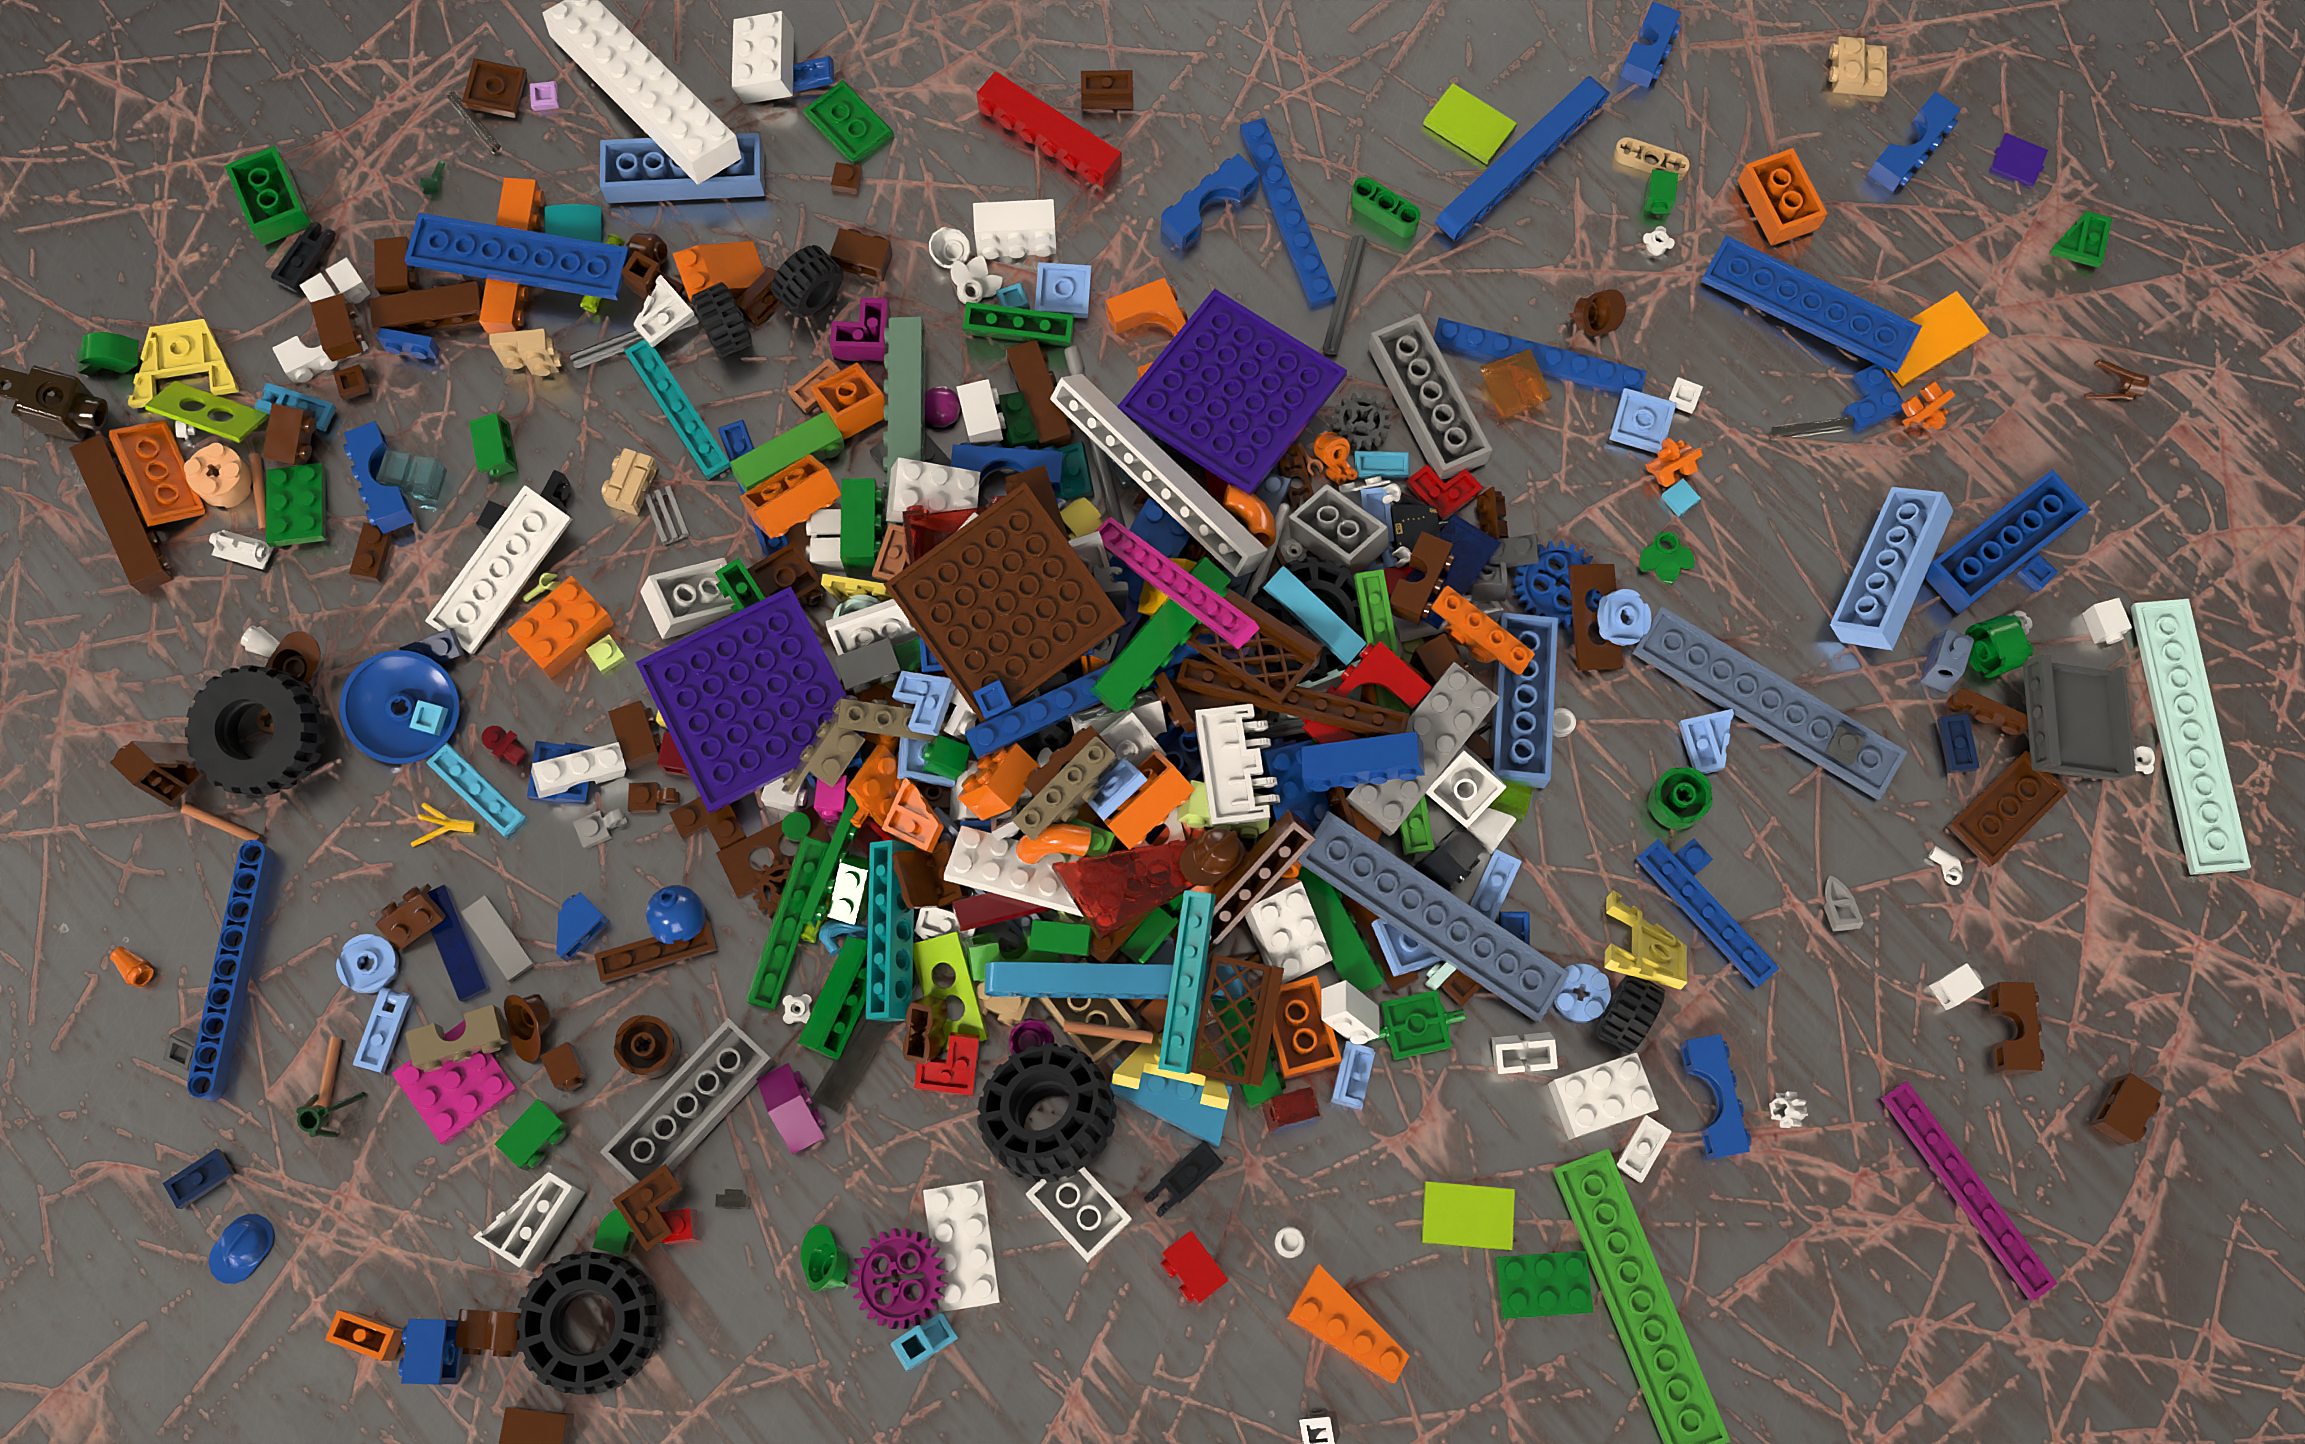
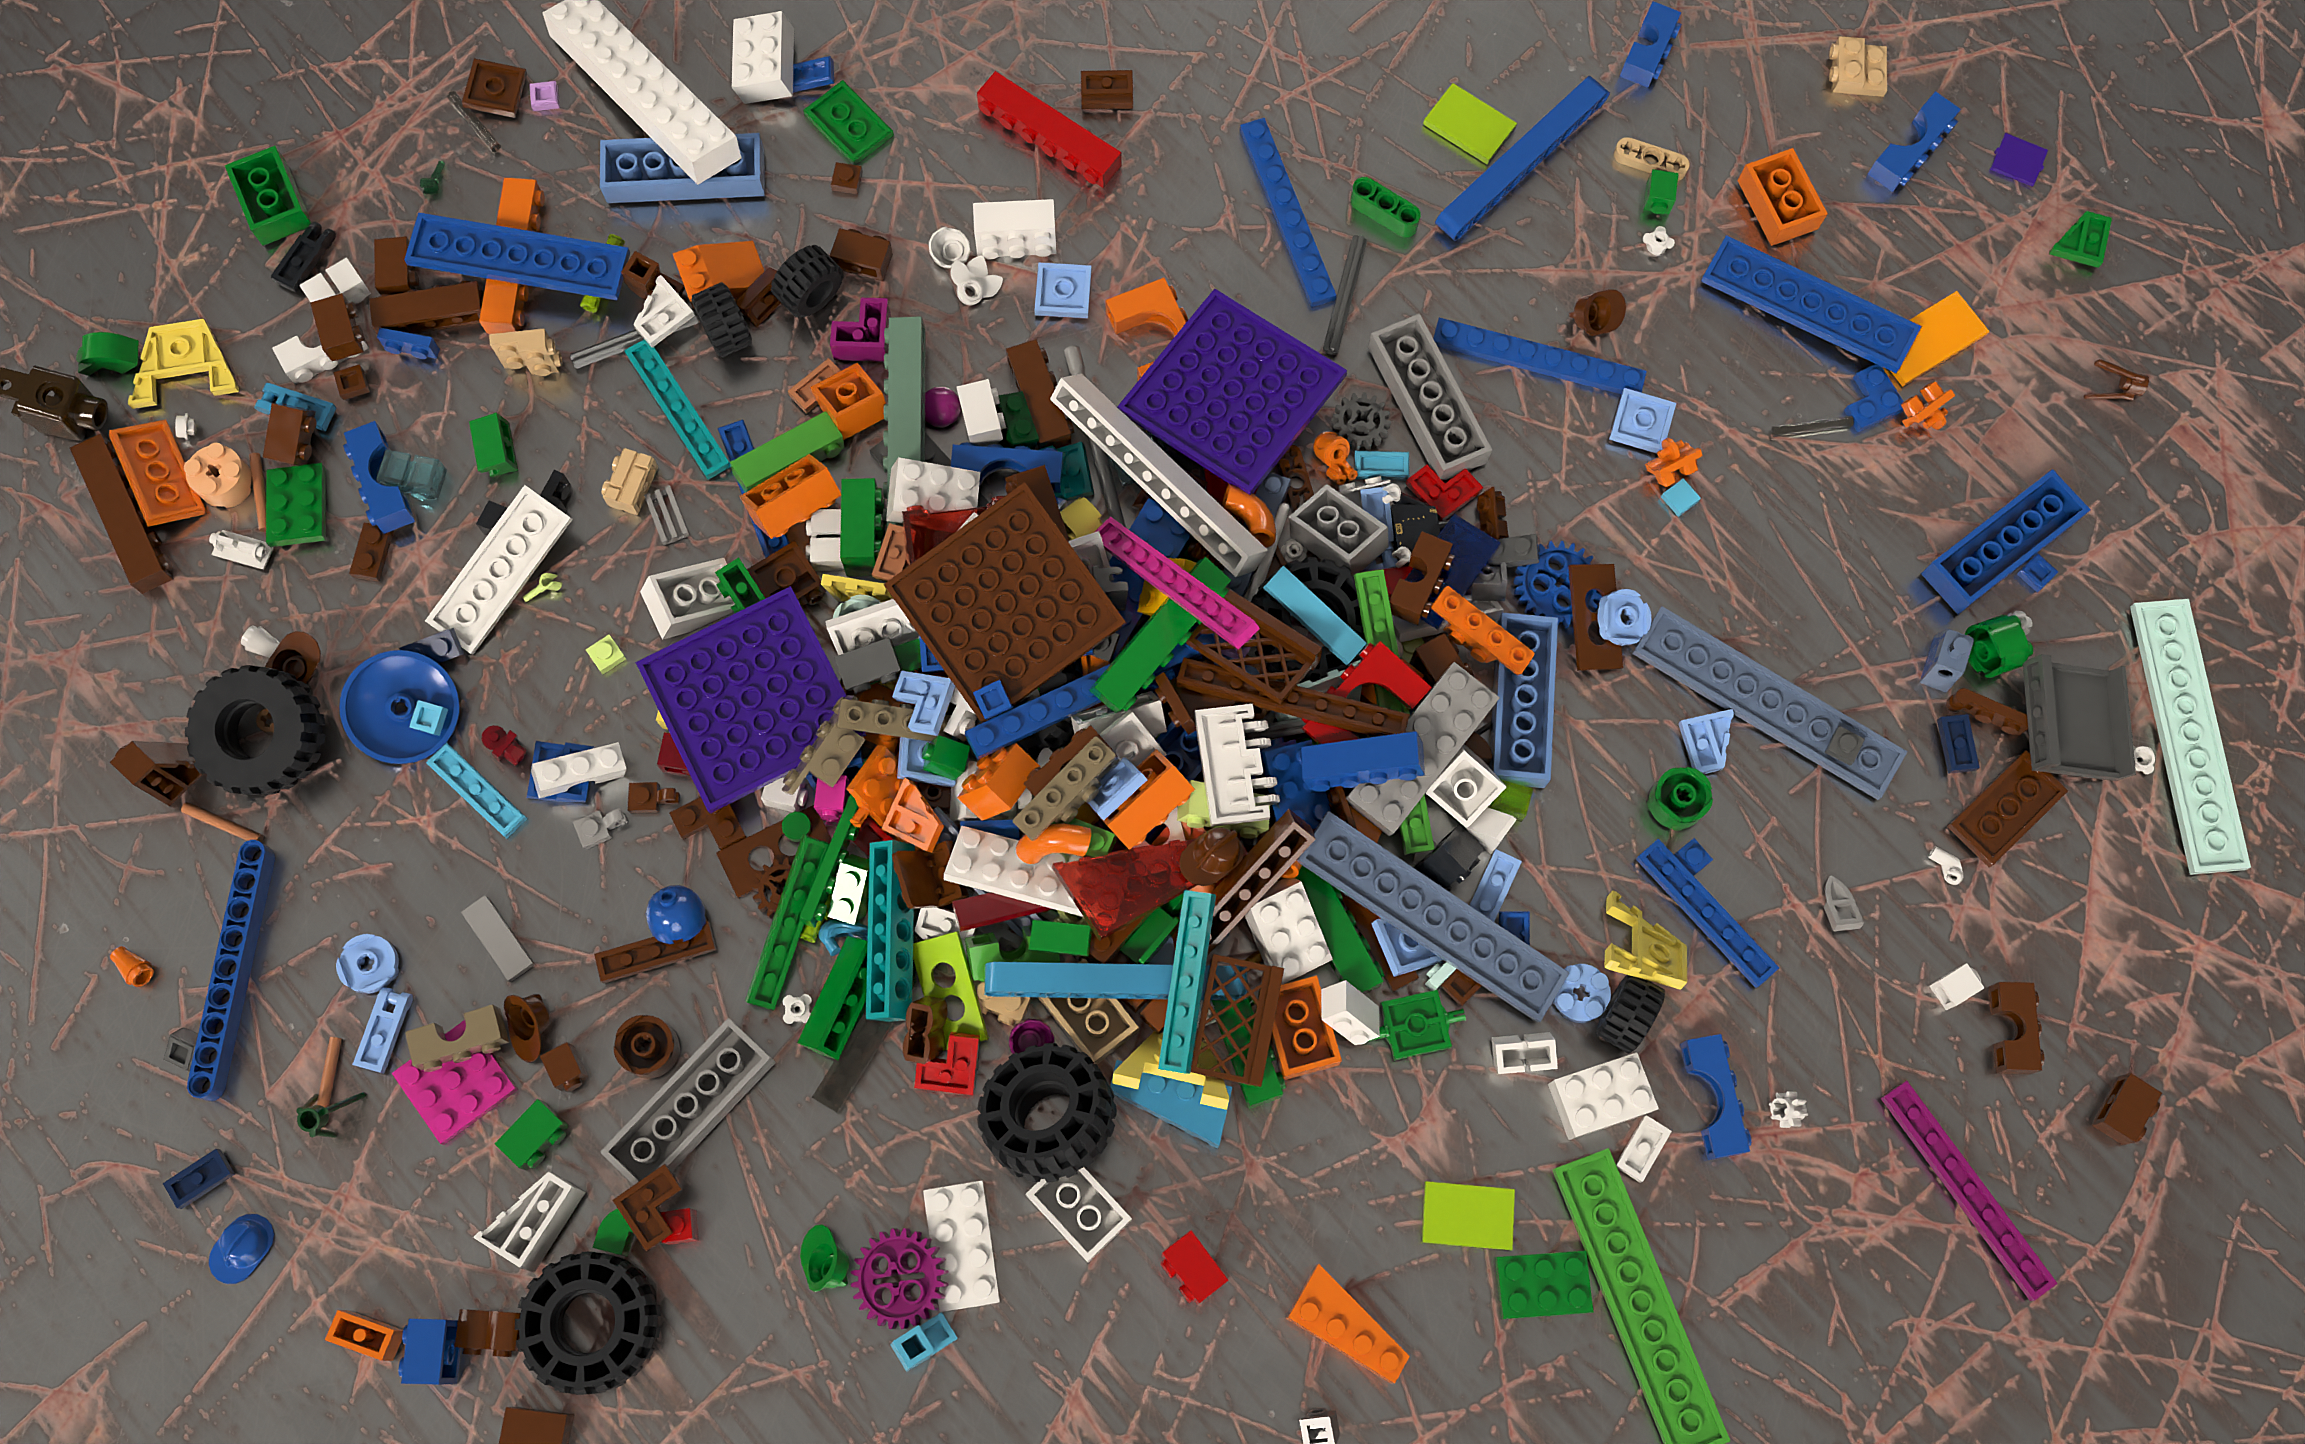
(237, 428): lime piece -> none
(410, 918): reddish brown bracket -> none
(449, 824): yellow plant -> none
(456, 948): clear blue tile -> none
(561, 627): orange brick -> none
(573, 221): teal slope -> none
(577, 925): blue slope -> none
(635, 734): reddish brown brick -> none
(648, 245): reddish brown head -> none
(733, 1200): clear smoke plate -> none
(790, 1108): magenta brick -> none
(1003, 825): light grey plate -> none
(1013, 296): medium azure tile -> none
(1018, 324): green brick -> none
(1108, 1031): nougat bar -> none
(1186, 1176): black hinge -> none
(1231, 181): blue arch -> none
(1289, 1242): white tile -> none
(1291, 1109): clear red torso -> none
(1309, 461): nougat hand -> none
(1352, 1075): light blue hinge -> none
(1515, 383): clear orange plate -> none
(1563, 722): white tile -> none
(1666, 562): green plate -> none
(1685, 394): white plate -> none
(1892, 568): light blue brick -> none
(2107, 621): white brick -> none

